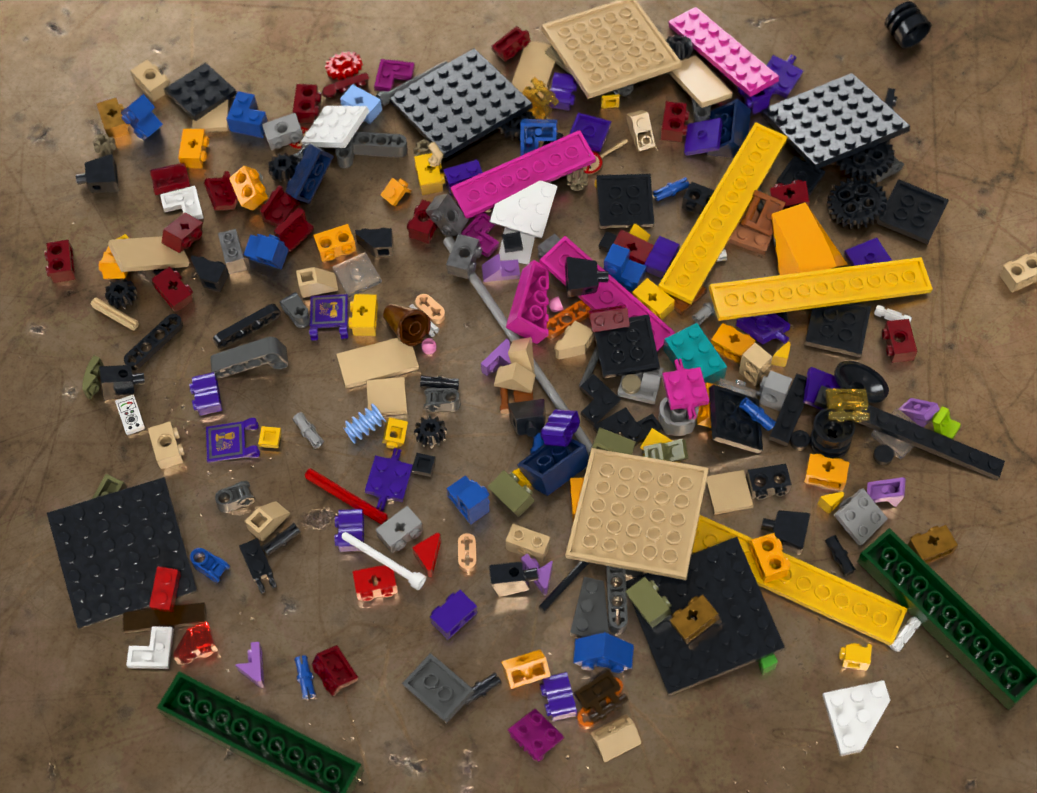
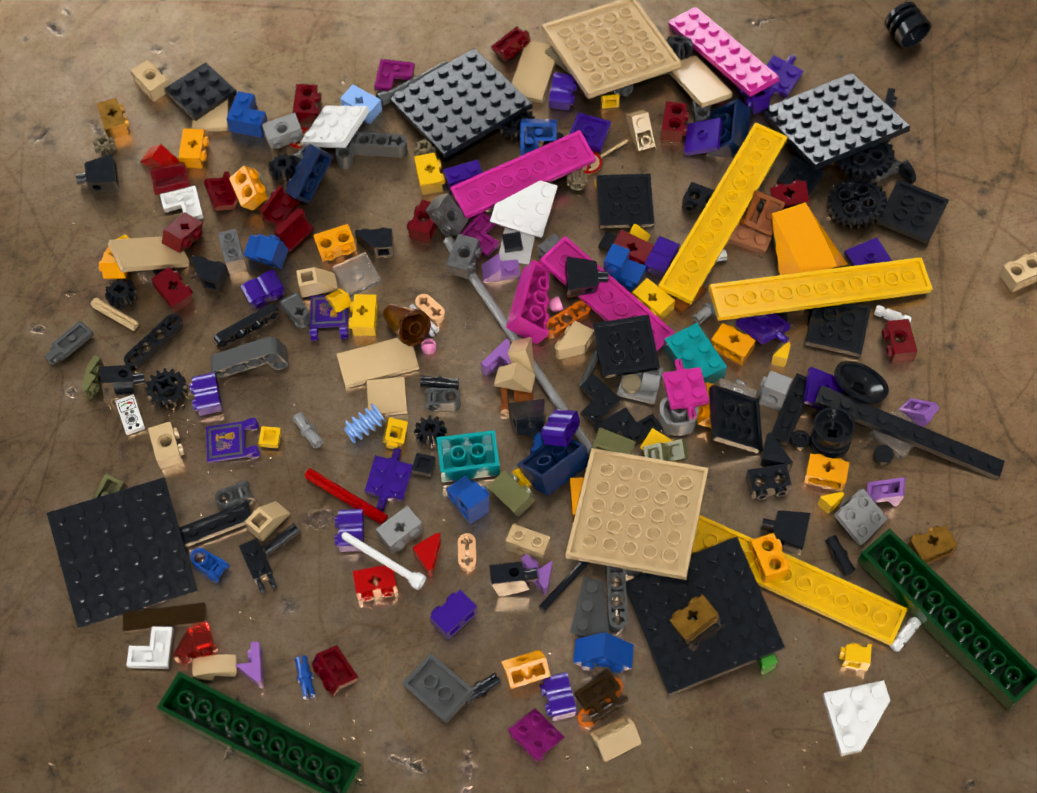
(63, 260): dark red brick -> none
(68, 343): none -> dark grey hinge
(141, 117): blue brick -> none
(159, 157): none -> red slope
(165, 589): red brick -> none
(167, 390): none -> black gear
(215, 524): none -> black plate
(215, 665): none -> tan slope
(263, 289): none -> dark purple brick
(338, 300): none -> yellow slope
(343, 65): red gear -> none
(343, 85): dark red hinge -> none
(395, 190): light orange bracket -> none
(436, 156): tan arm -> none
(468, 455): none -> teal brick
(540, 106): clear yellow plate -> none
(609, 318): dark red bracket -> none
(649, 602): olive brick -> none
(671, 189): blue pin -> none
(729, 492): tan tile -> none
(755, 364): tan brick -> none
(757, 414): blue pin -> none
(774, 454): none -> black slope
(847, 399): clear yellow plate -> none
(907, 172): none -> black tile
(944, 424): lime bracket -> none

